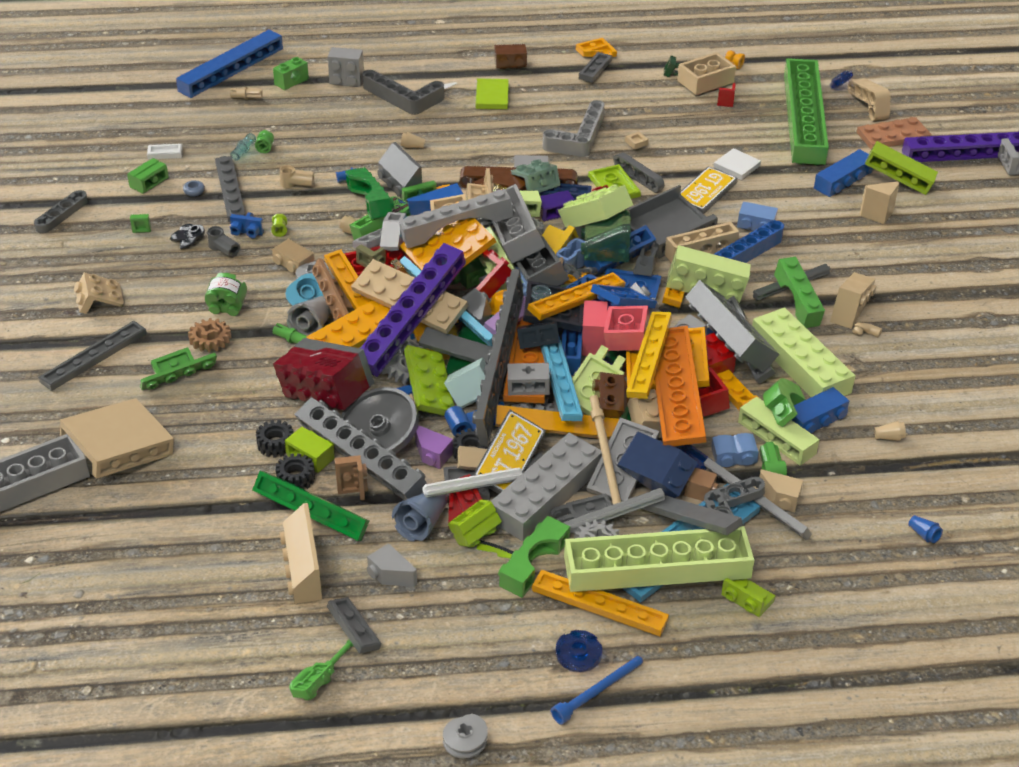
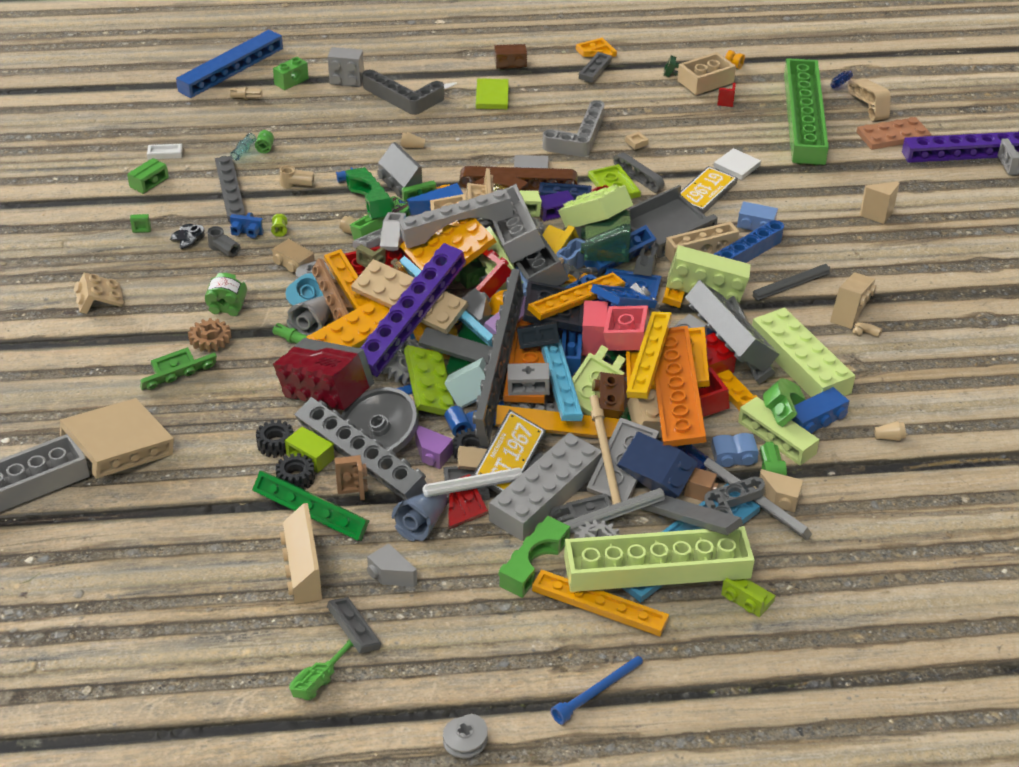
(48, 220): dark grey beam -> none
(92, 355): dark grey tile -> none
(193, 188): sand blue piece -> none
(475, 523): lime brick -> none
(490, 547): lime sticker -> none
(538, 175): sand green bracket -> none
(540, 292): clear light blue tile -> none
(578, 651): clear blue tile -> none
(807, 304): bright green arch -> none
(842, 173): blue brick -> none
(901, 167): lime brick -> none
(927, 529): blue cone -> none

